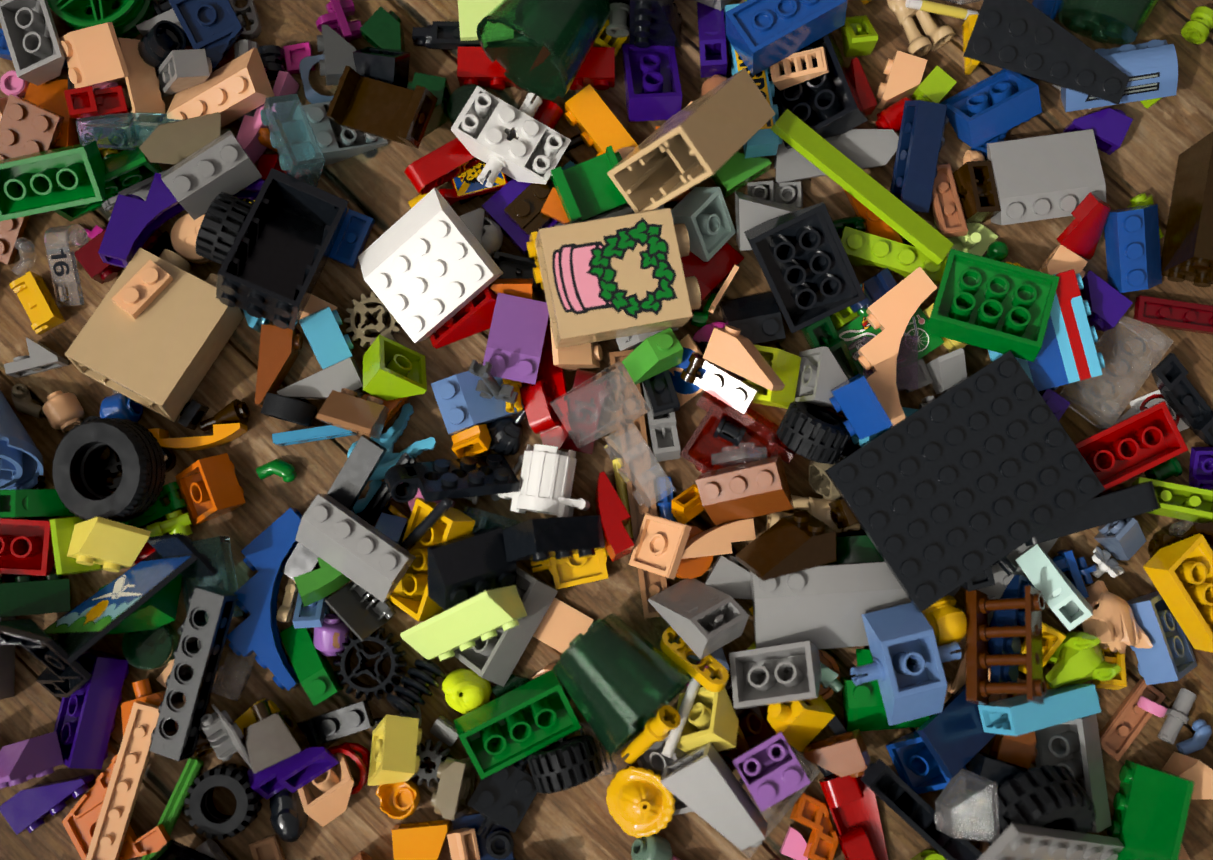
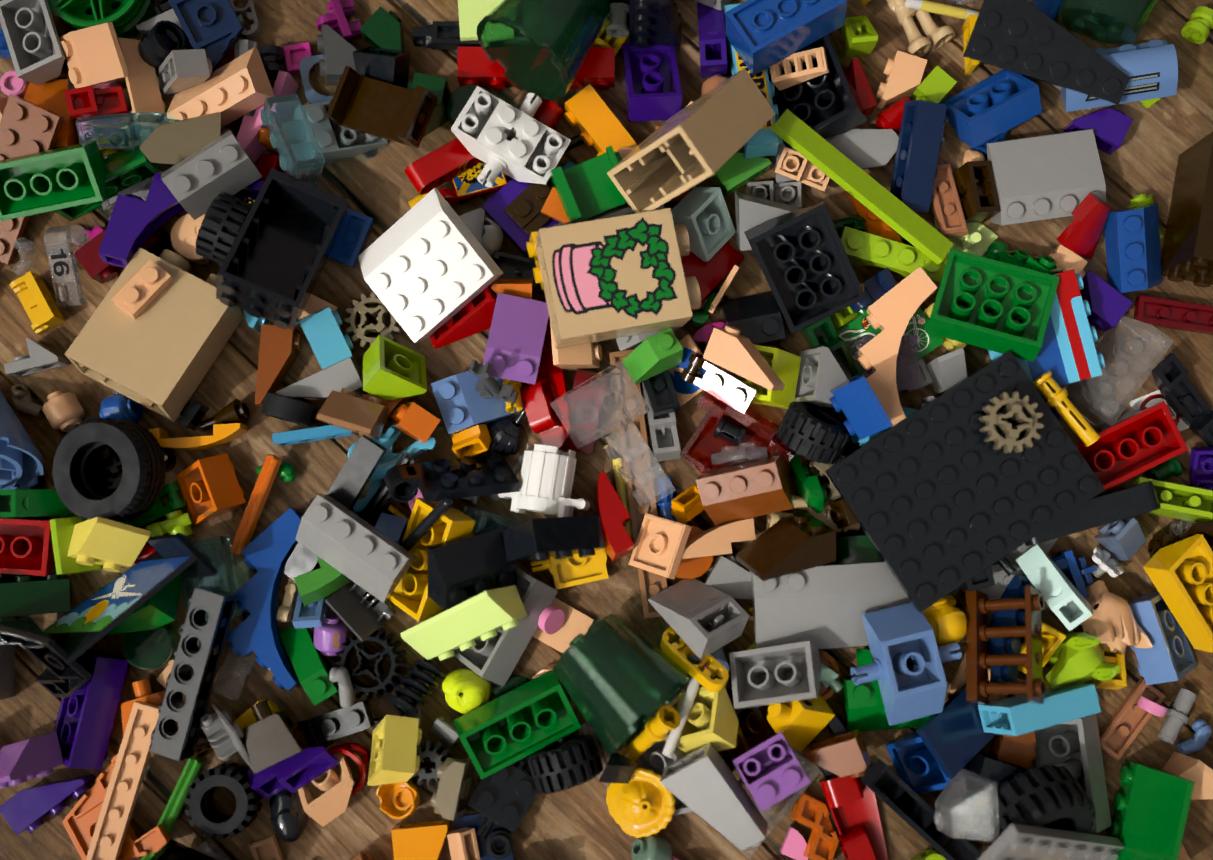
(255, 503): none -> orange axle
(345, 686): none -> light grey arm
(414, 421): none -> orange slope
(551, 619): none -> bright pink tile
(618, 769): none -> black slope
(798, 168): none -> light nougat slope
(806, 486): none -> green slope
(1008, 433): none -> dark tan gear
(1038, 263): none -> green slope
(1057, 398): none -> yellow pin

